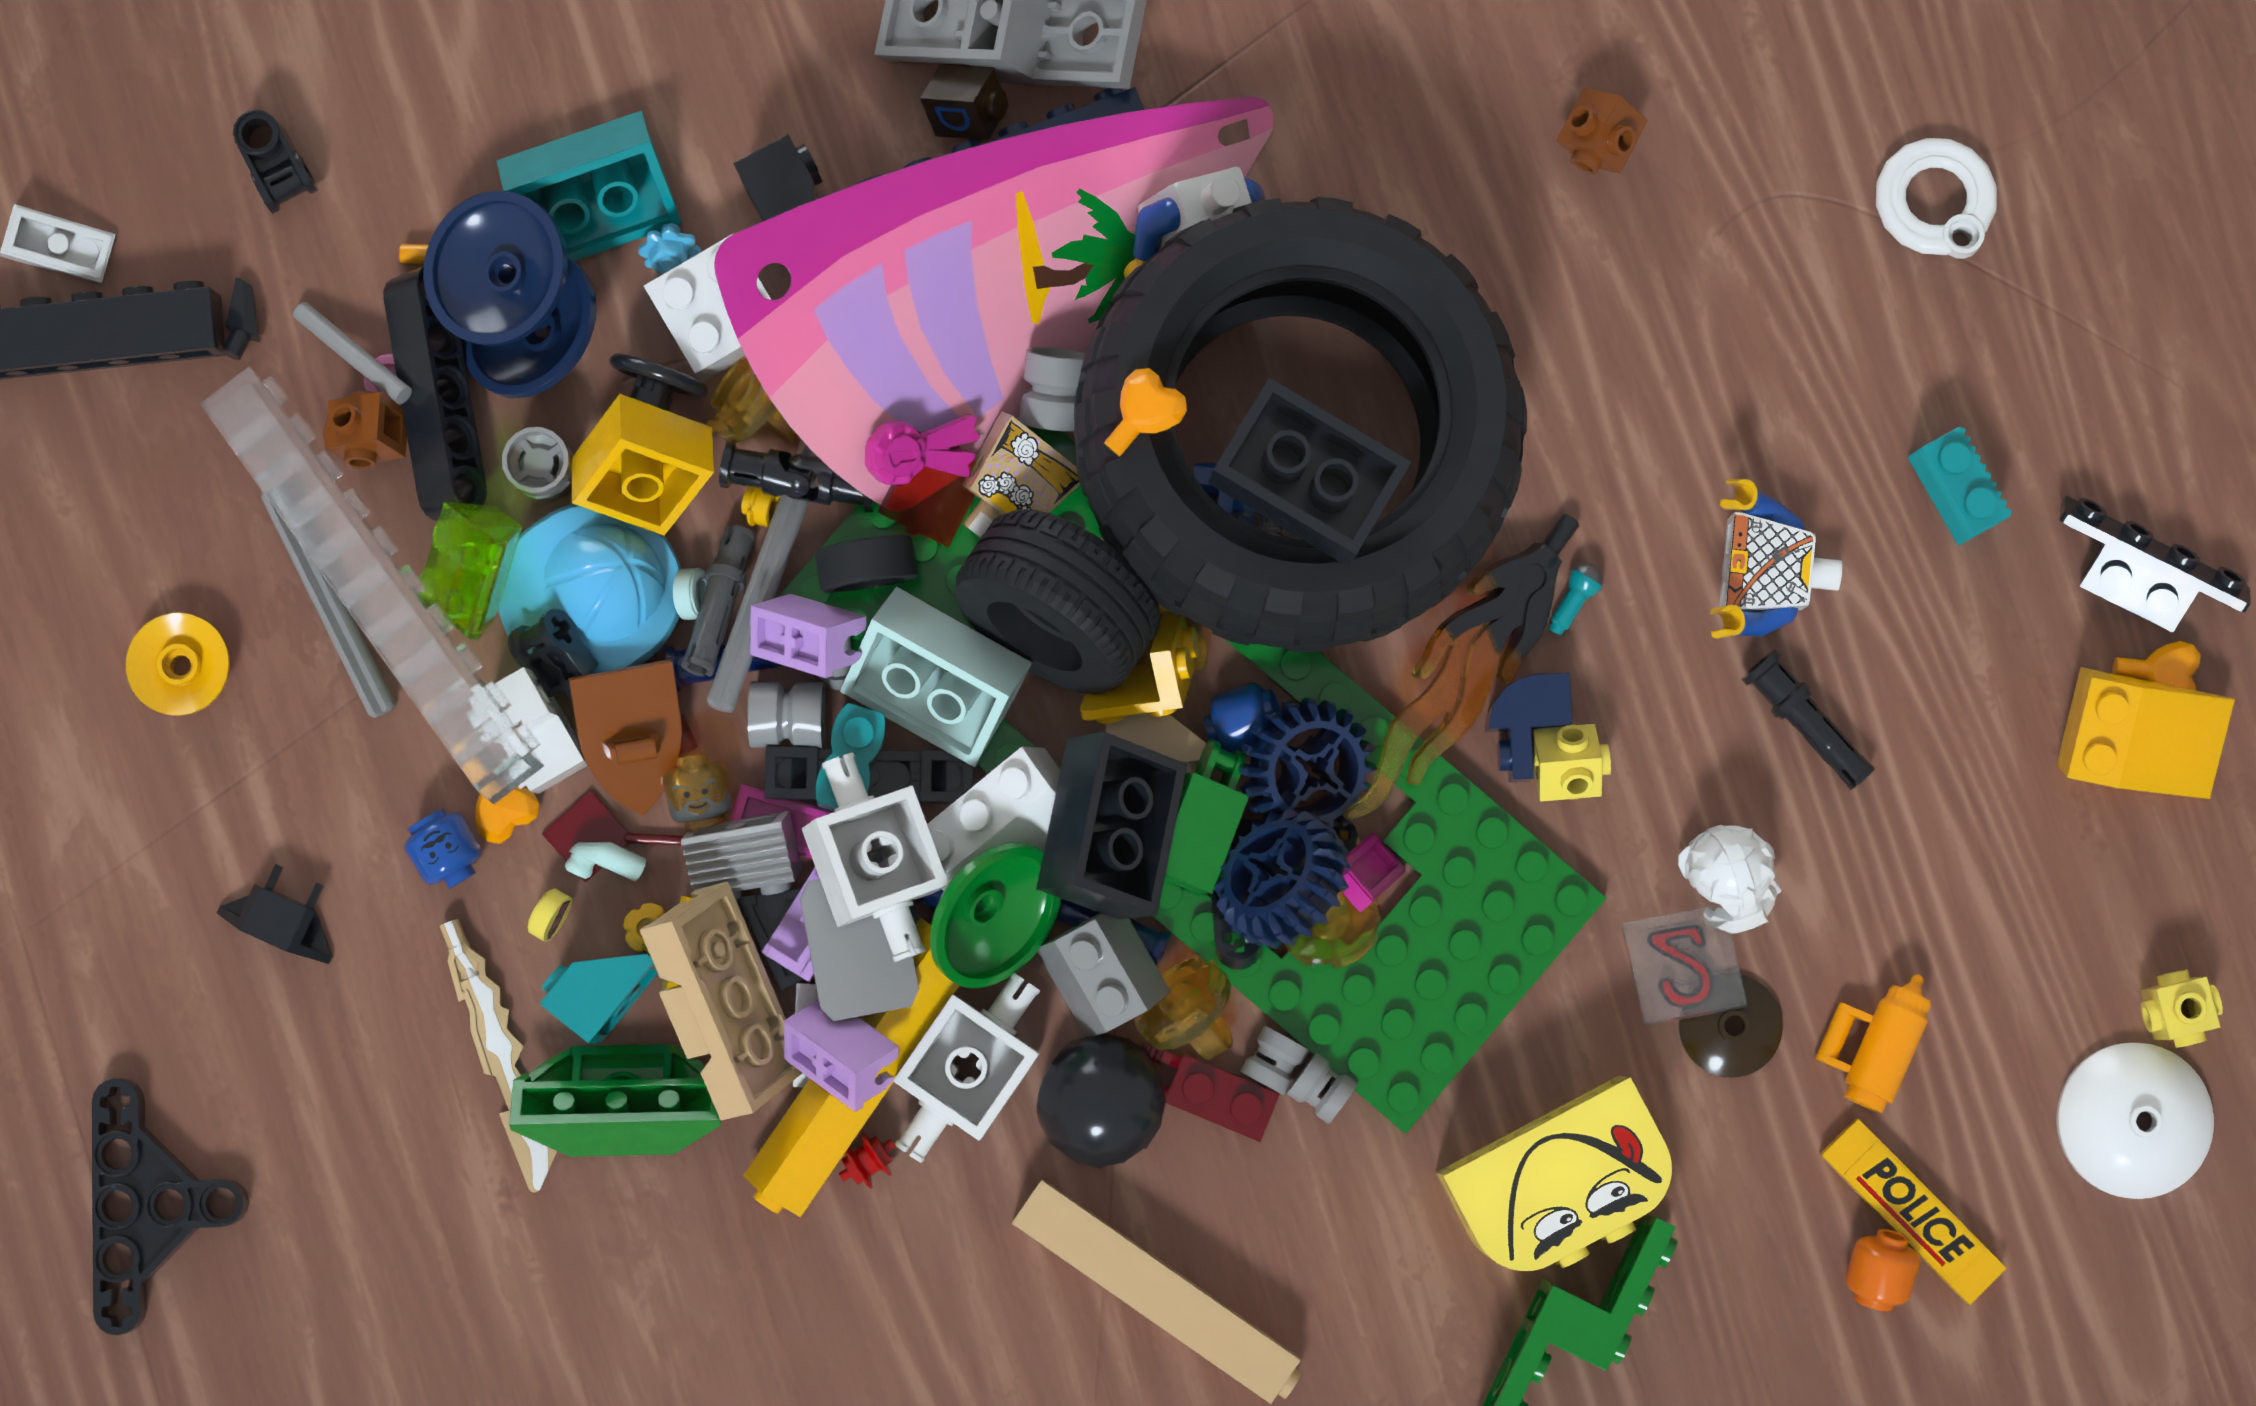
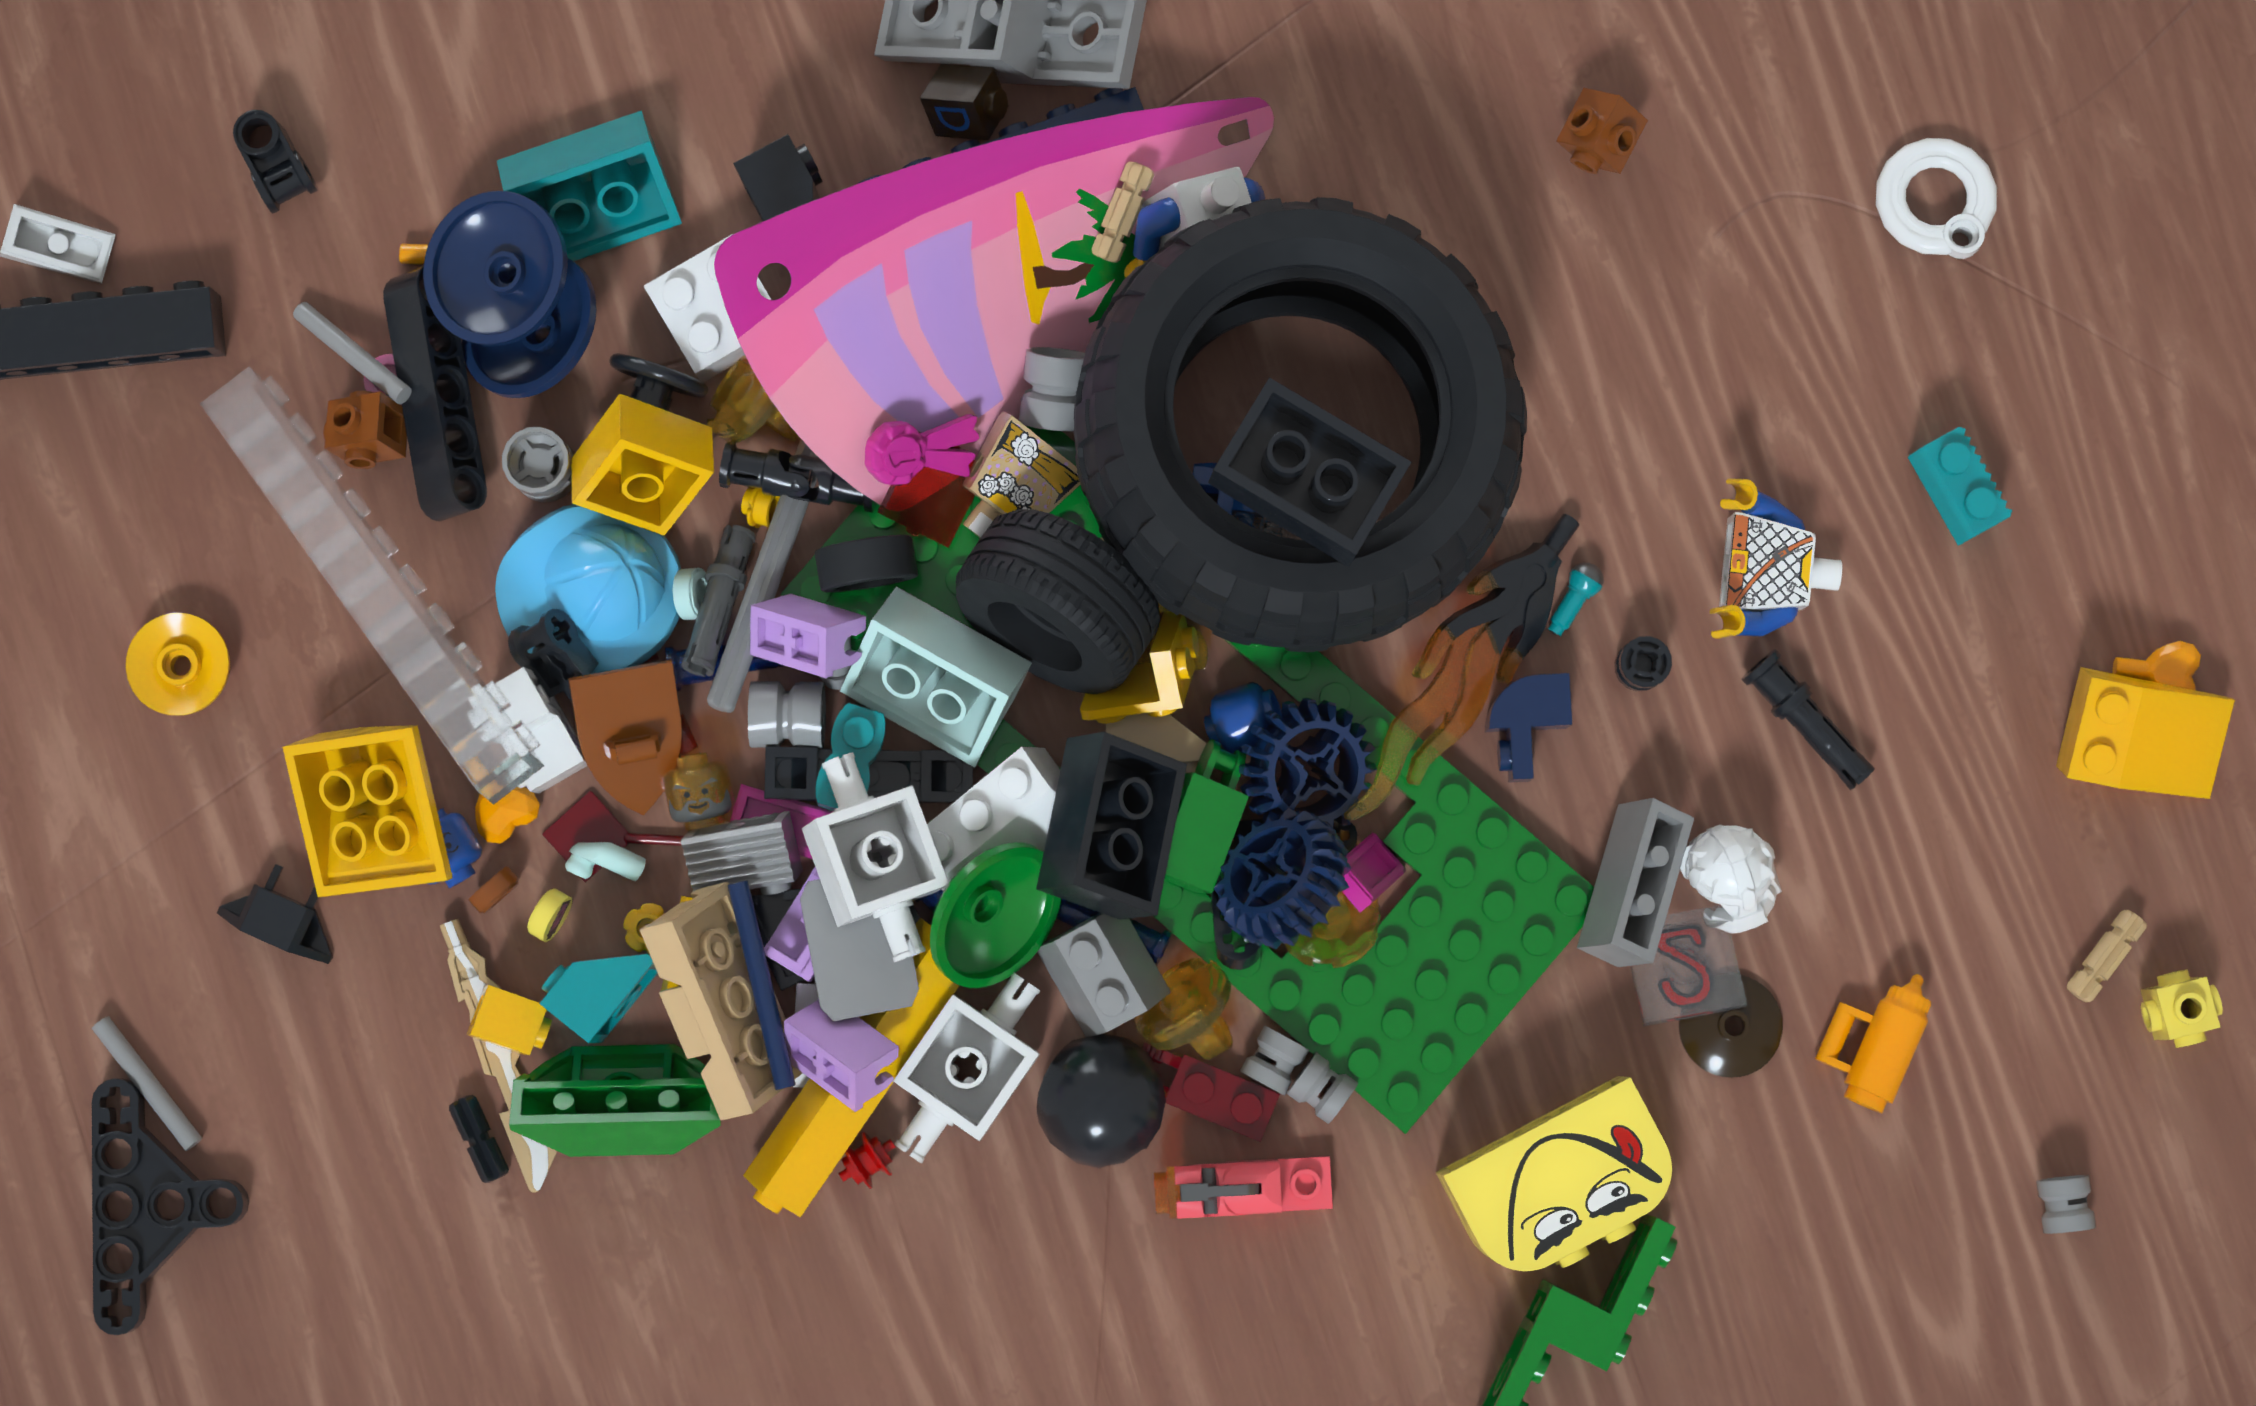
(147, 1083): none -> light grey bar
(241, 320): black bar -> none
(338, 624): light grey axle -> none
(367, 809): none -> yellow slope
(470, 564): clear neon green slope -> none
(483, 1149): none -> black piece
(494, 890): none -> dark orange tile
(509, 1021): none -> yellow brick
(667, 248): medium azure plant -> none
(761, 985): none -> dark blue bar
(1122, 212): none -> tan axle
(1145, 409): light orange rock -> none
(1159, 1292): tan brick -> none
(1244, 1187): none -> coral plate
(1569, 762): light yellow brick -> none
(1634, 667): none -> black wheel
(1635, 883): none -> light grey brick
(1882, 1270): orange head -> none
(1912, 1211): yellow tile -> none
(2066, 1204): none -> light grey wheel
(2101, 1111): white dish -> none
(2106, 955): none -> tan axle
(2145, 573): bracket -> none

